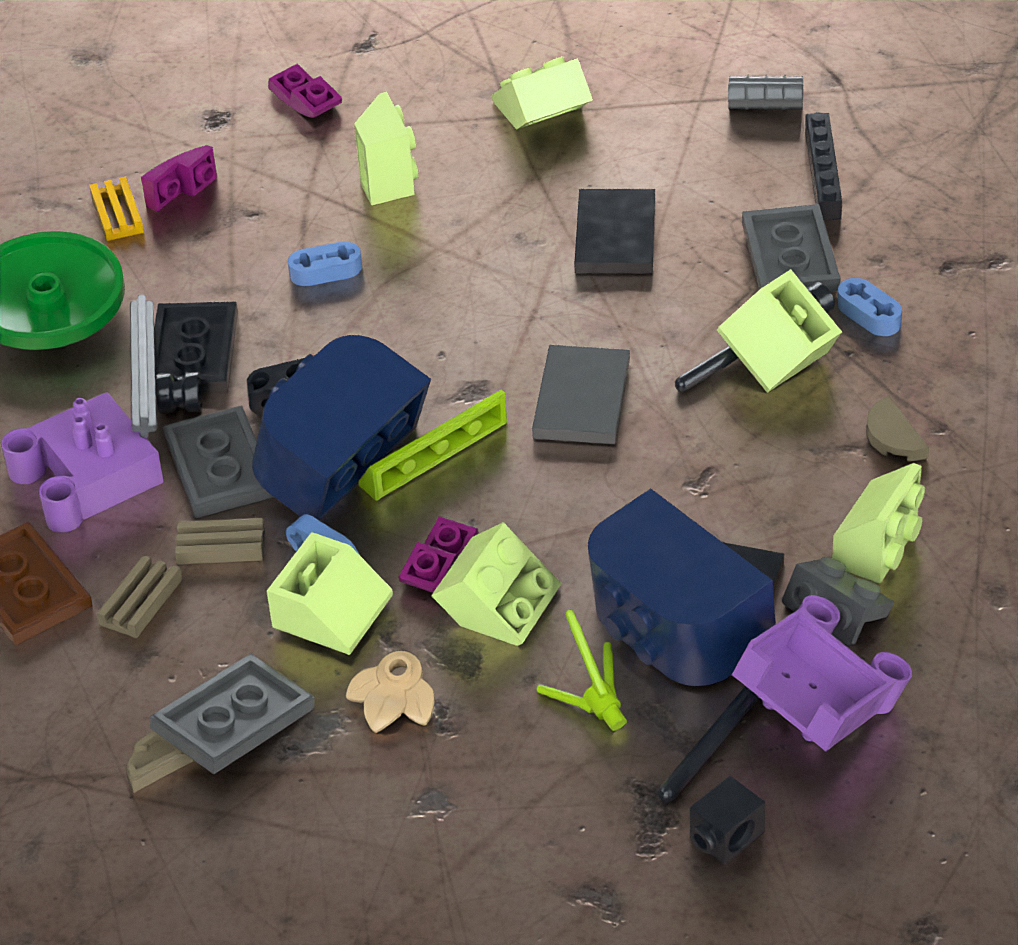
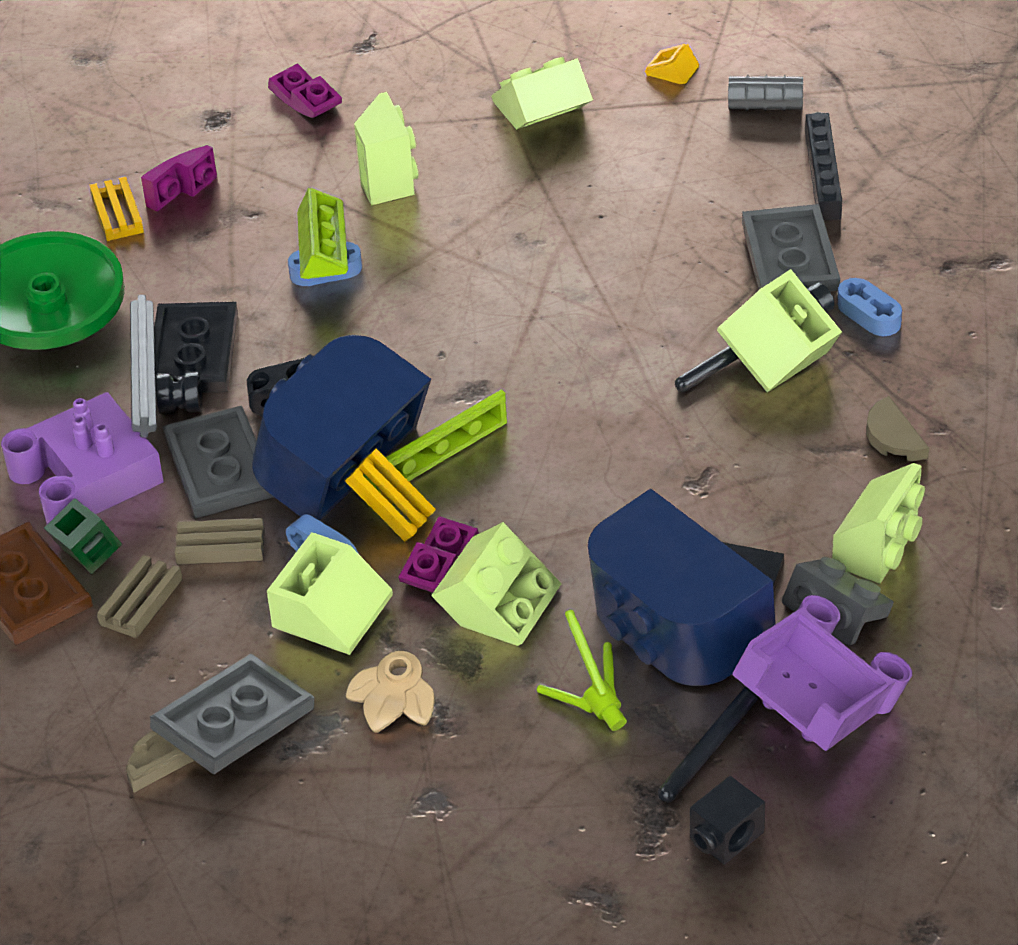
(83, 535): none -> dark green brick
(321, 235): none -> lime slope
(395, 490): none -> yellow tile
(581, 394): dark grey tile -> none
(615, 231): black tile -> none
(673, 64): none -> yellow slope

